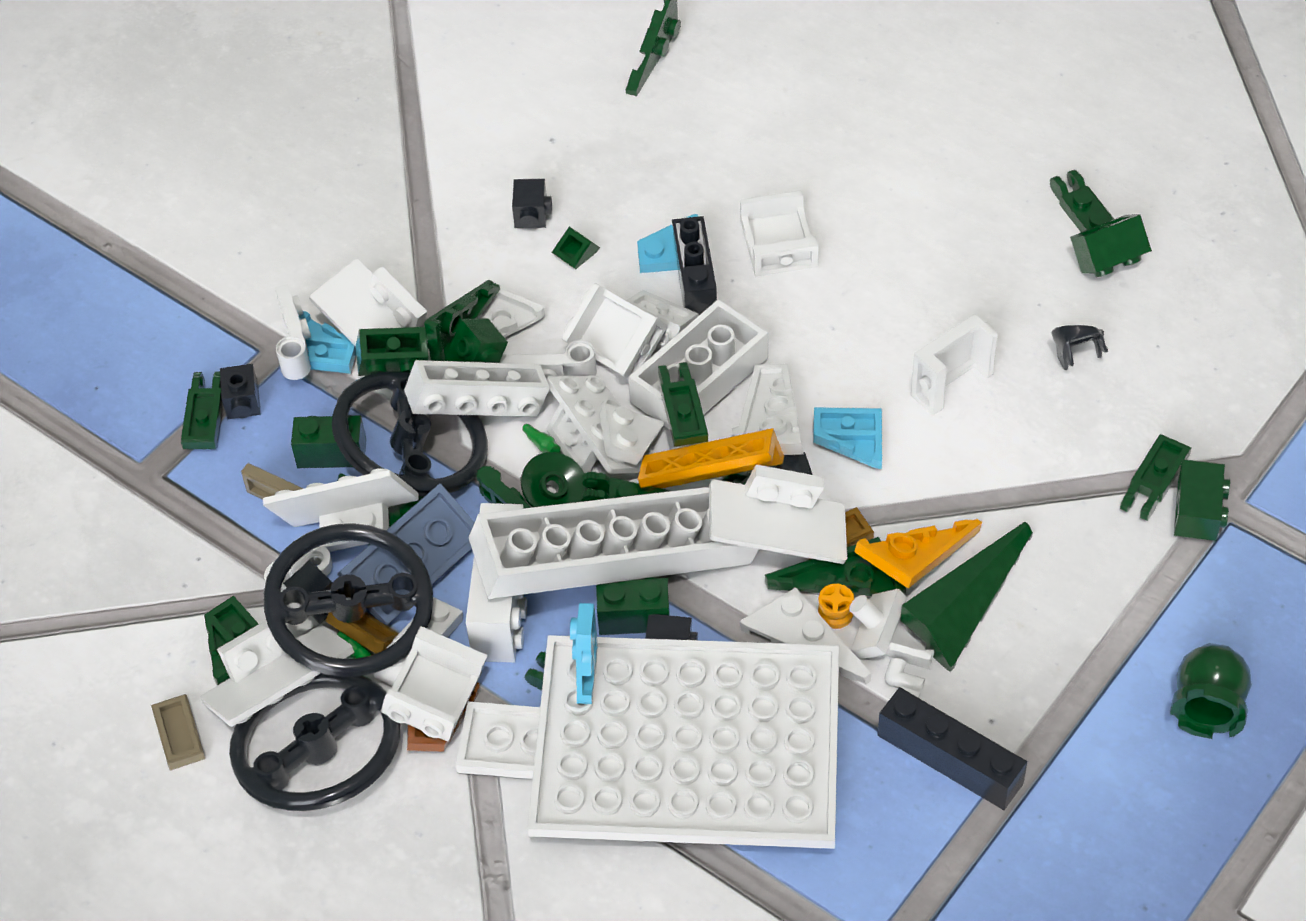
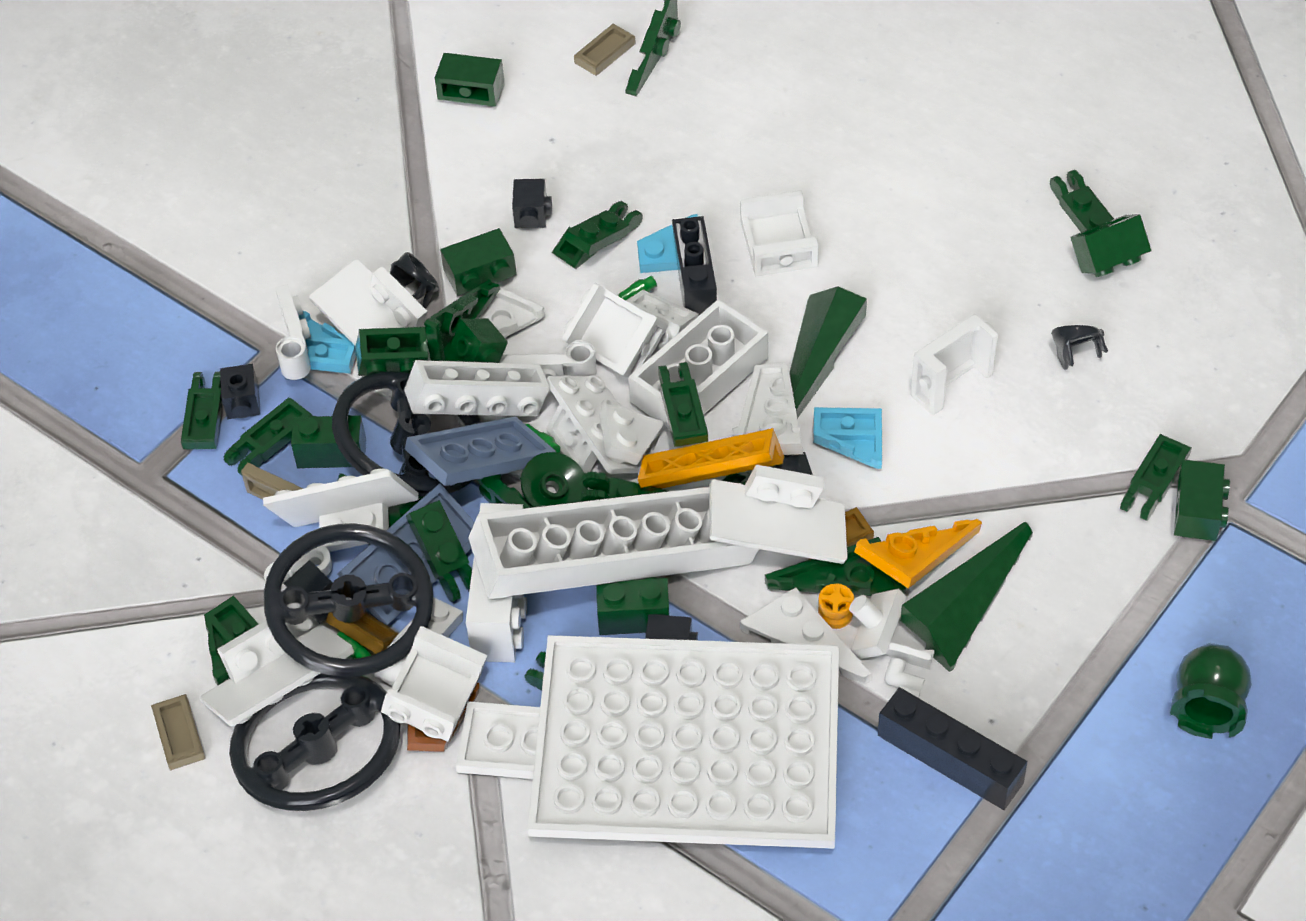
(265, 436): none -> dark green hinge
(408, 269): none -> black piece
(440, 547): none -> dark green hinge
(469, 79): none -> dark green brick
(477, 450): none -> sand blue plate
(478, 260): none -> dark green brick
(584, 651): medium azure wing -> none
(603, 228): none -> dark green hinge
(604, 49): none -> dark tan tile
(641, 284): none -> green piece
(824, 331): none -> dark green wedge

